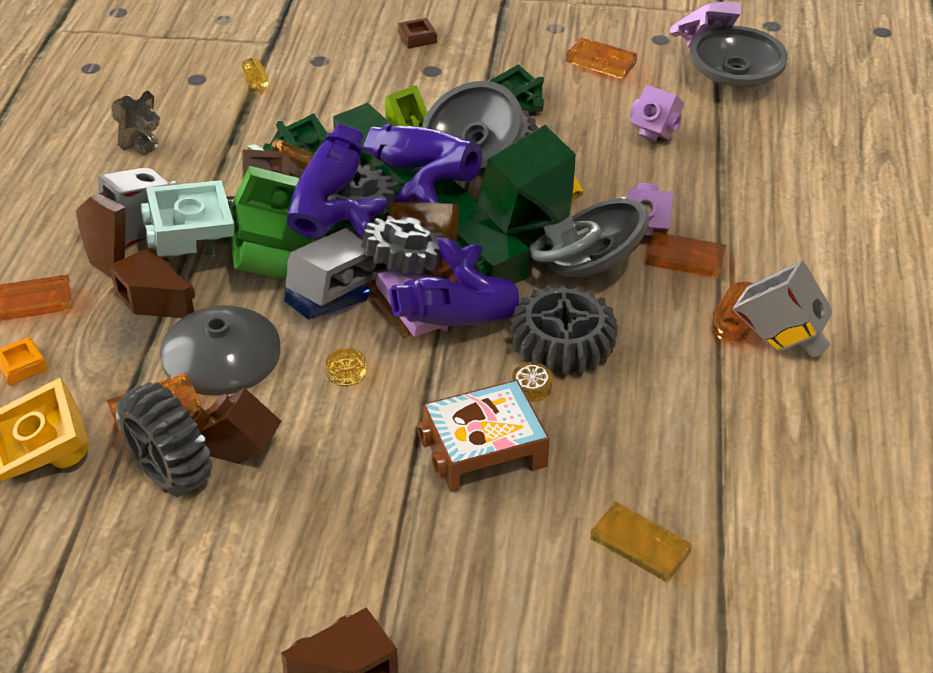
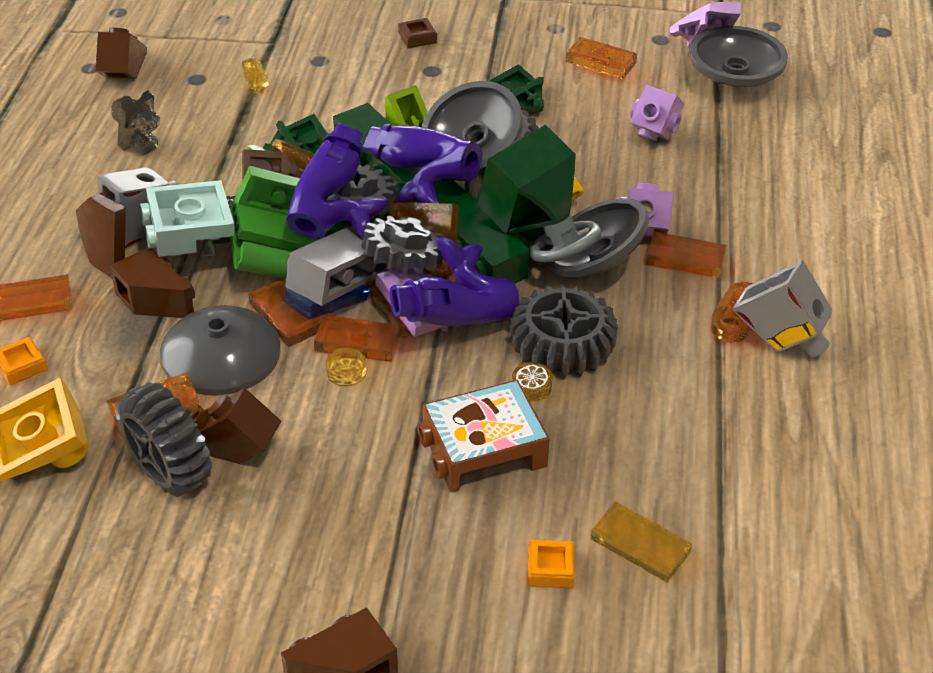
(119, 54): none -> reddish brown slope
(288, 322): none -> clear orange tile
(371, 338): none -> clear orange plate
(551, 564): none -> light orange tile

